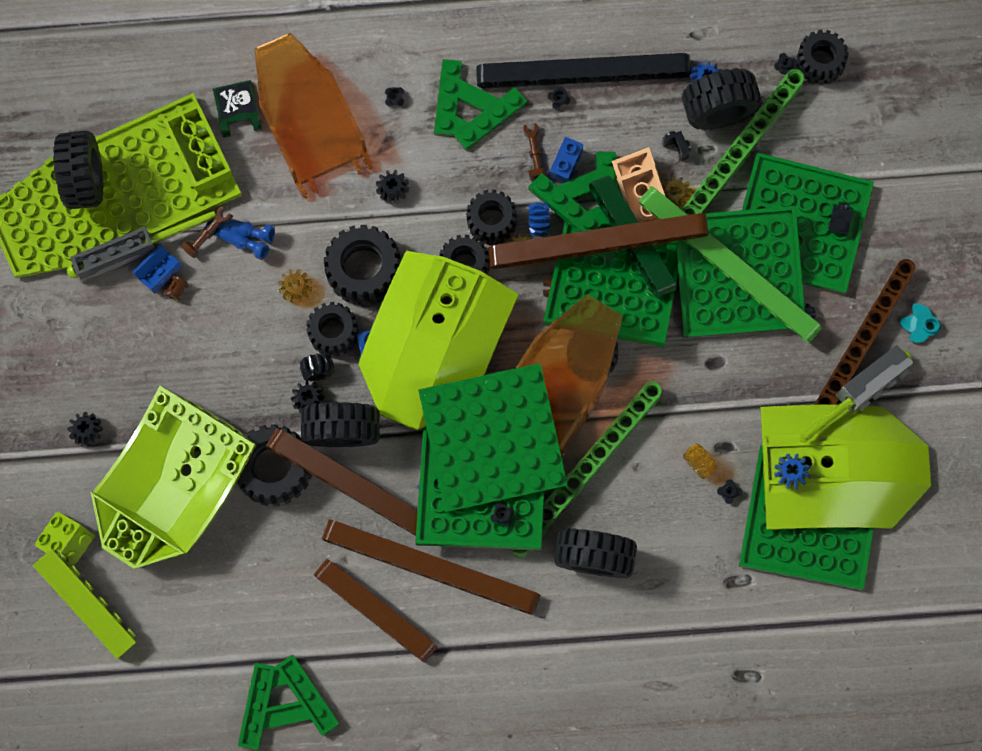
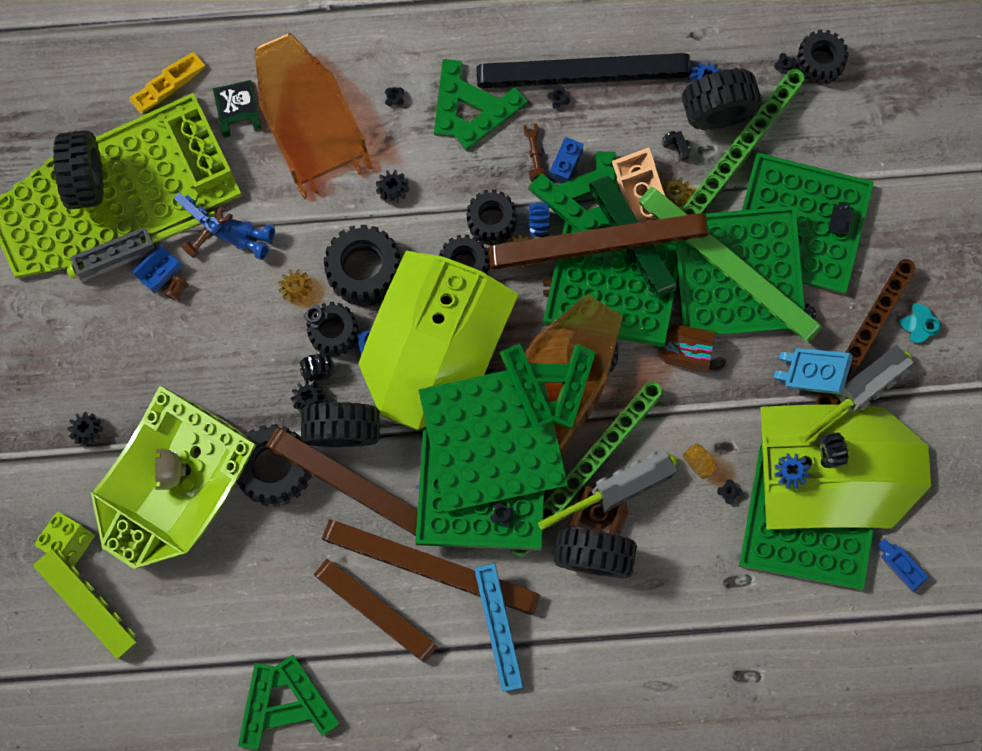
(167, 83): none -> yellow slope
(168, 469): none -> dark tan cylinder
(200, 214): none -> hinge
(315, 310): none -> black plate
(498, 627): none -> dark azure plate
(528, 375): none -> green plate
(596, 519): none -> reddish brown slope
(623, 485): none -> piece
(688, 347): none -> reddish brown slope
(815, 370): none -> dark azure tile
(833, 450): none -> black gear
(902, 565): none -> blue hinge

